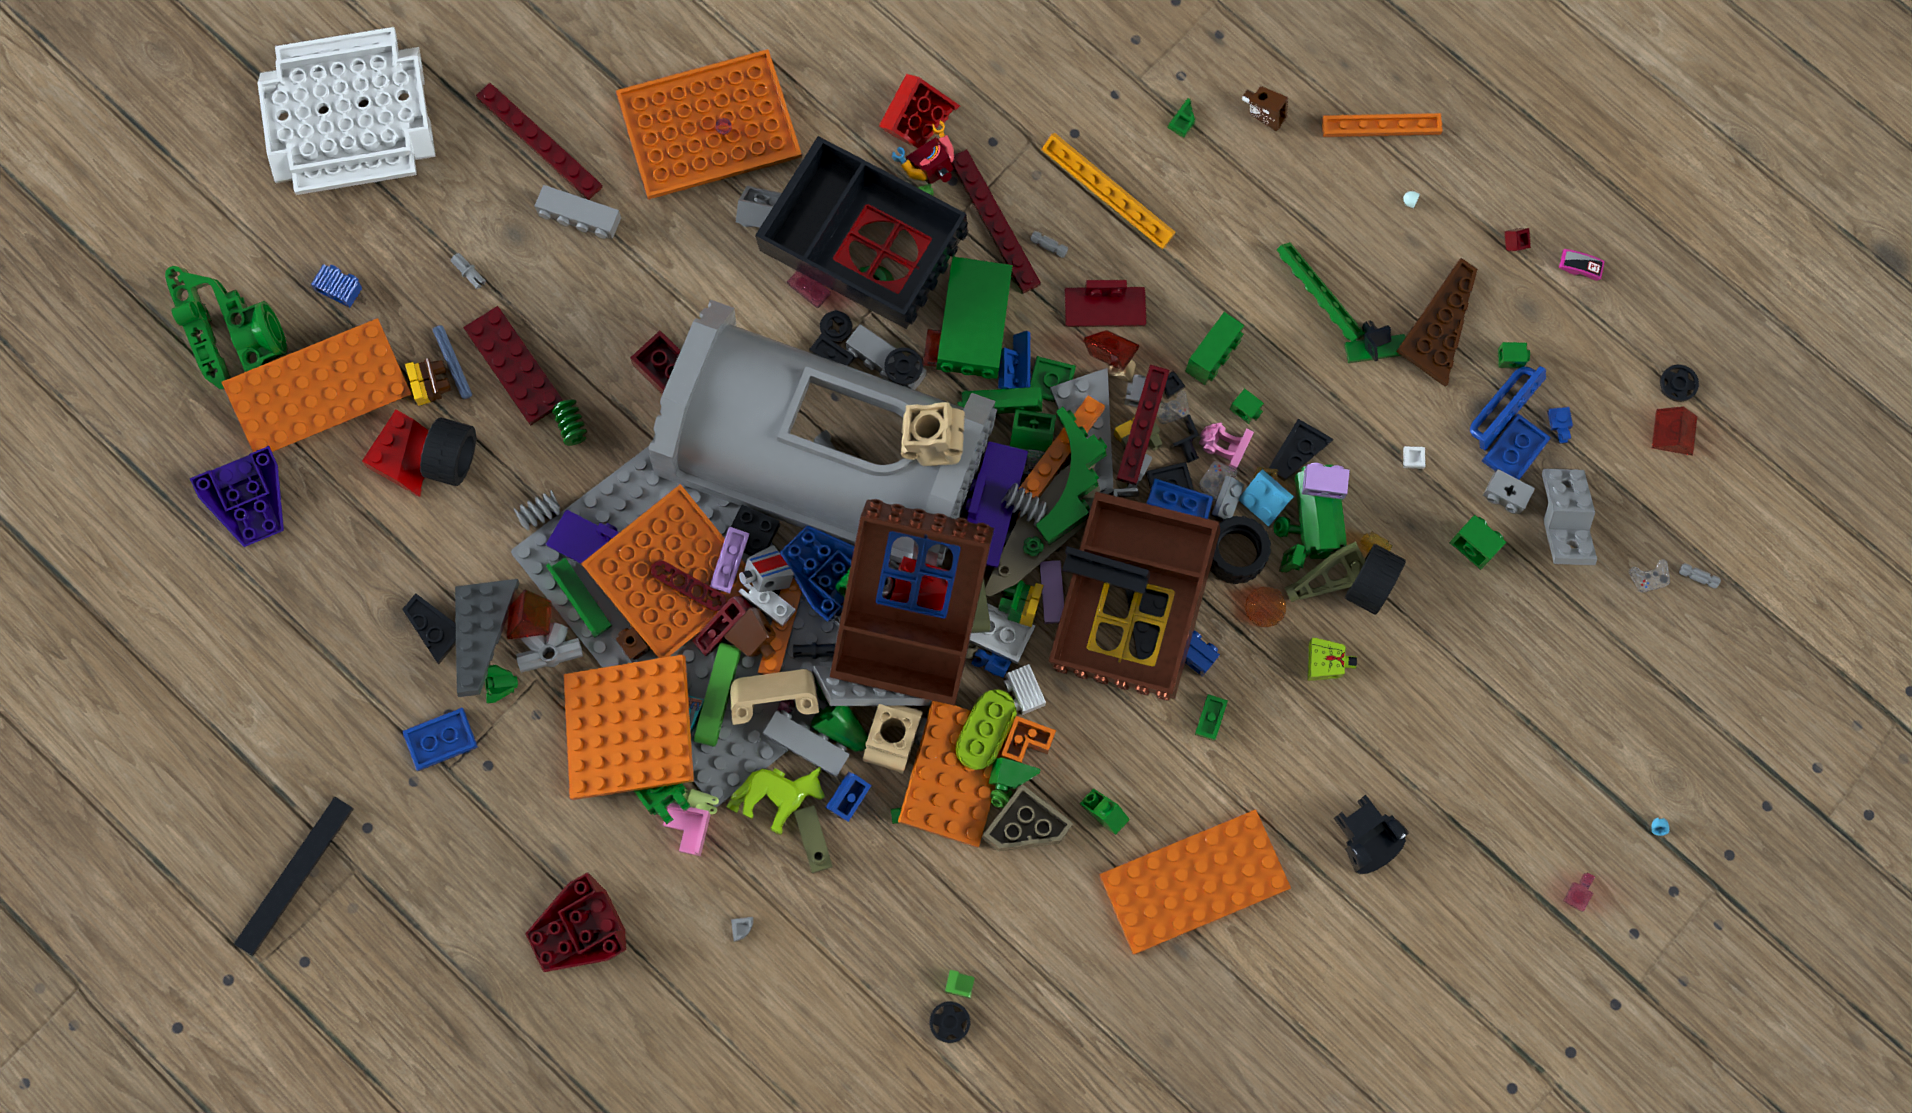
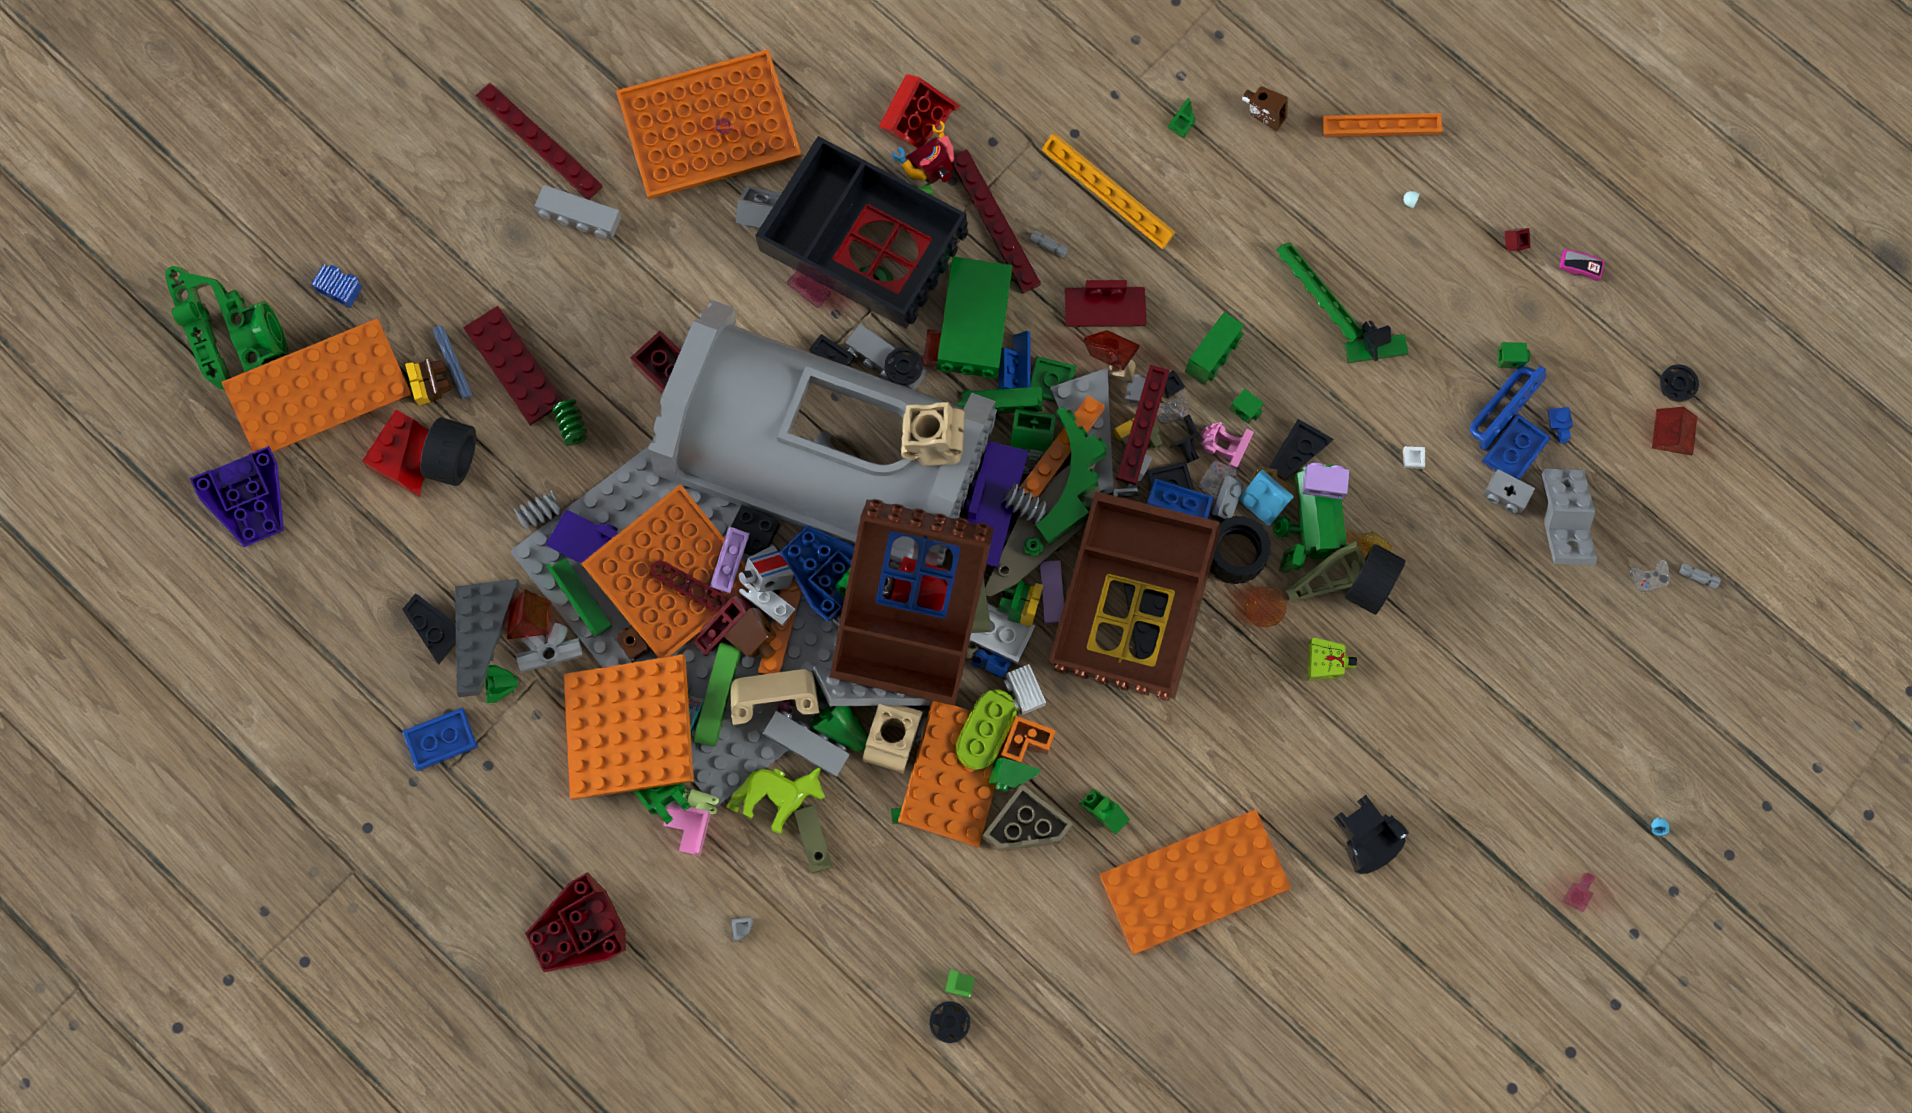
(293, 876): black tile -> none
(349, 141): white slope -> none
(468, 270): light grey axle -> none
(813, 650): black pin -> none
(839, 318): black gear -> none
(848, 796): blue brick -> none
(999, 798): bright green plate -> none
(1106, 570): black fence -> none
(1201, 655): blue brick -> none
(1211, 717): green plate -> none
(1438, 329): reddish brown wing -> none
(1478, 541): green brick -> none

